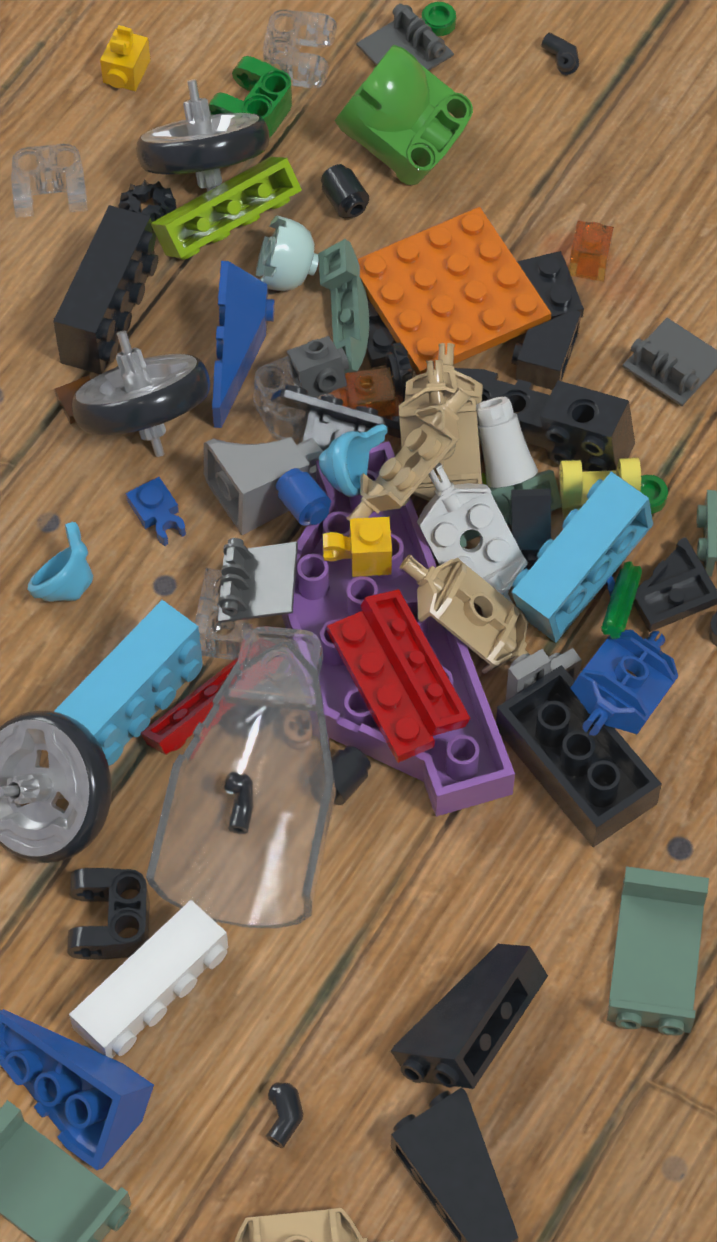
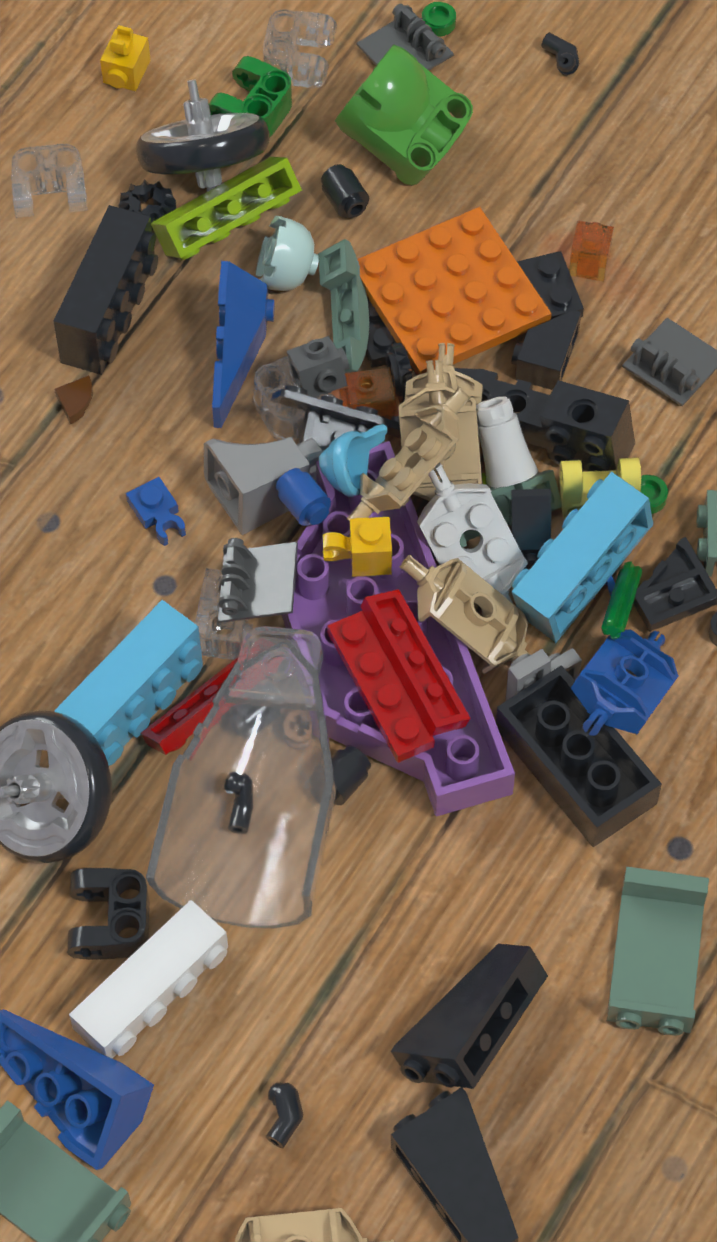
(65, 574): medium azure hat -> none
(140, 394): wheel -> none

